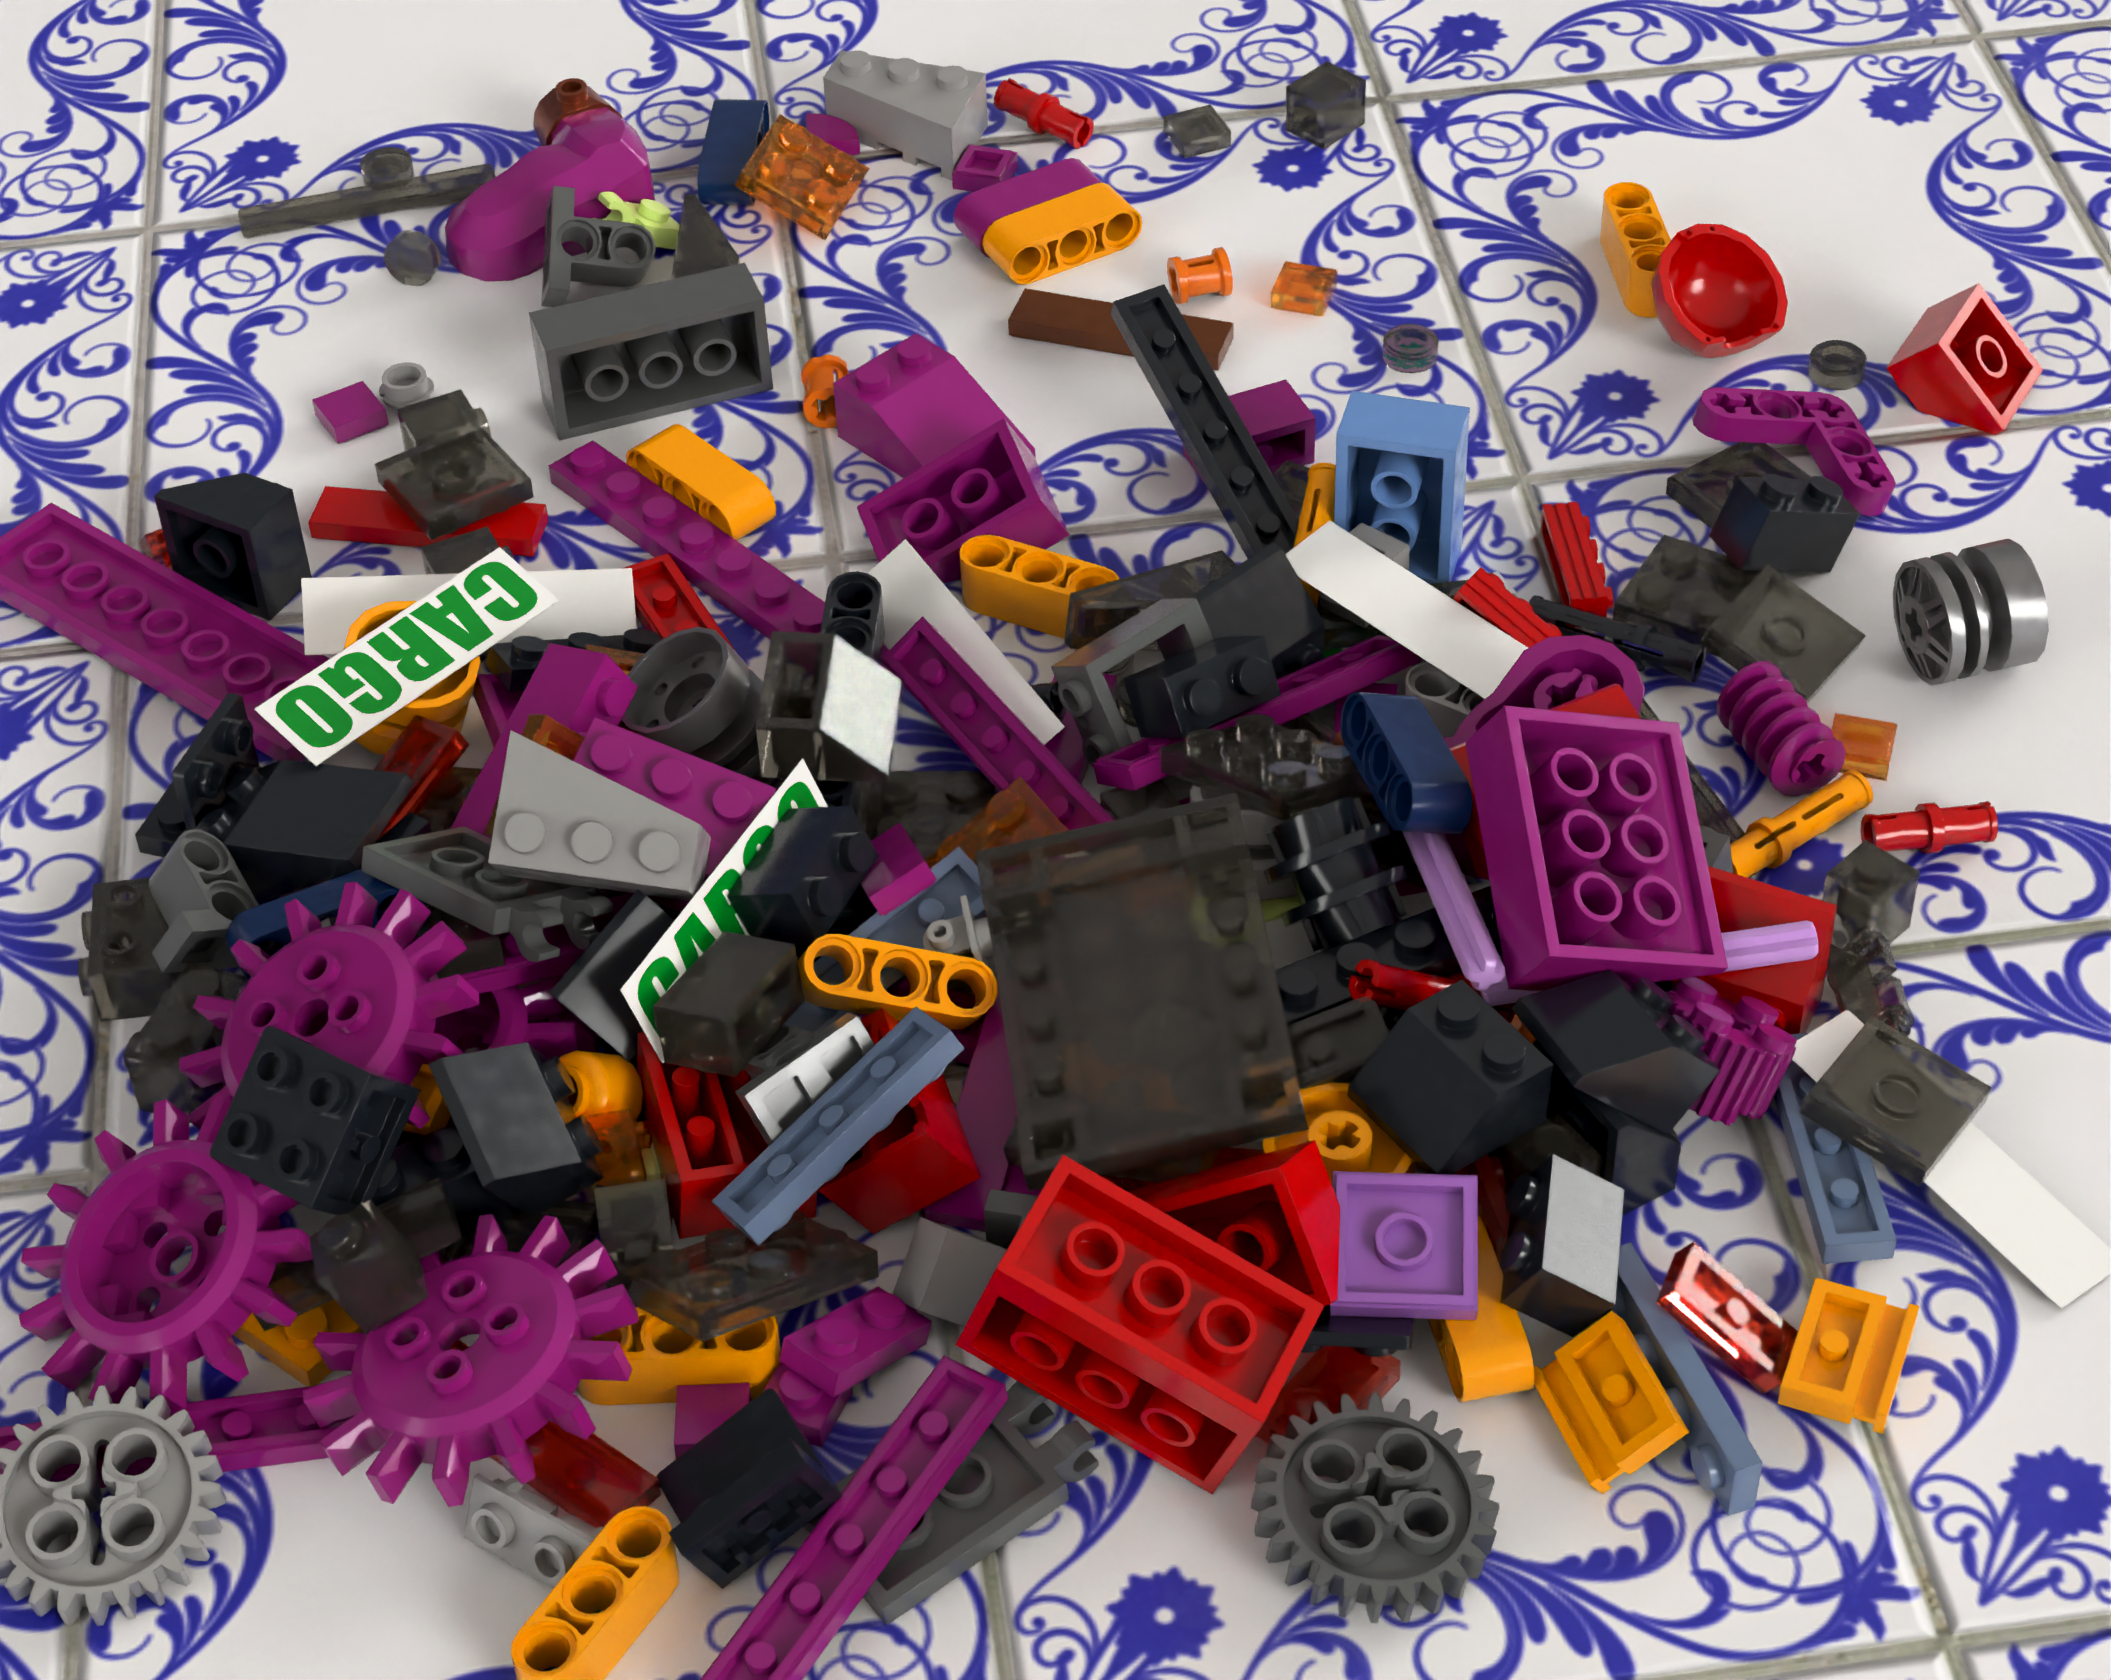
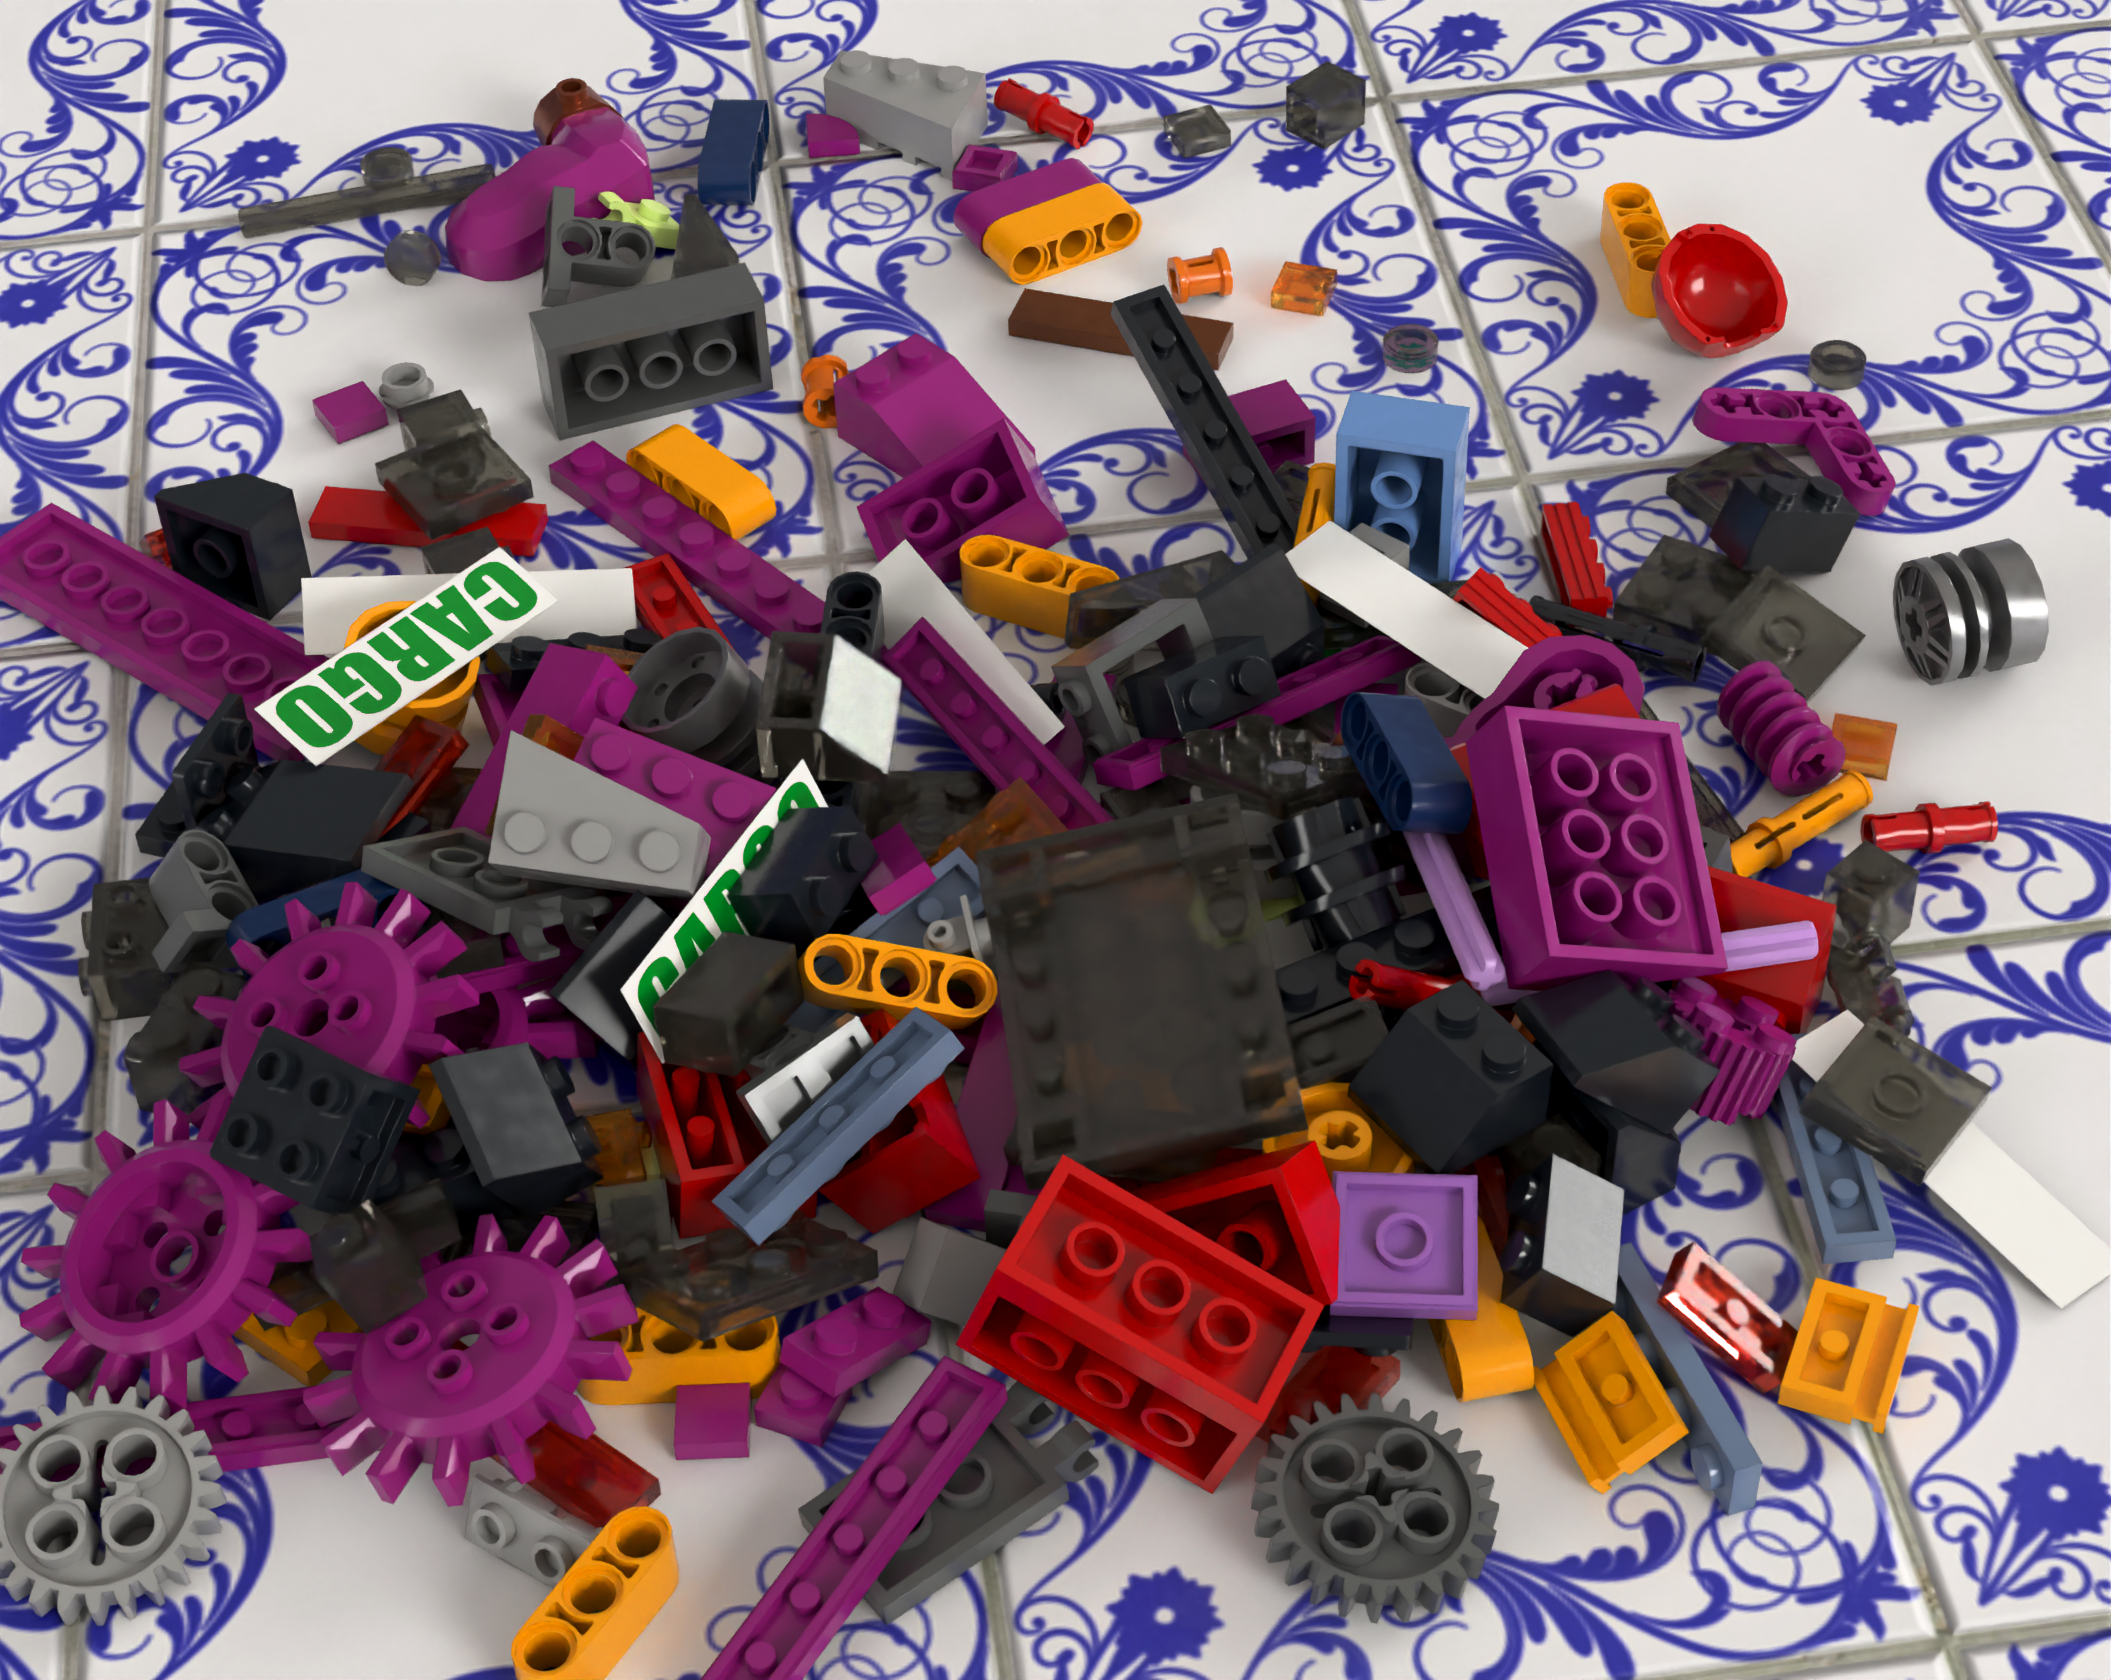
(602, 1083): light orange head -> none
(745, 1489): black bracket -> none
(802, 177): clear orange plate -> none
(1965, 363): red slope -> none

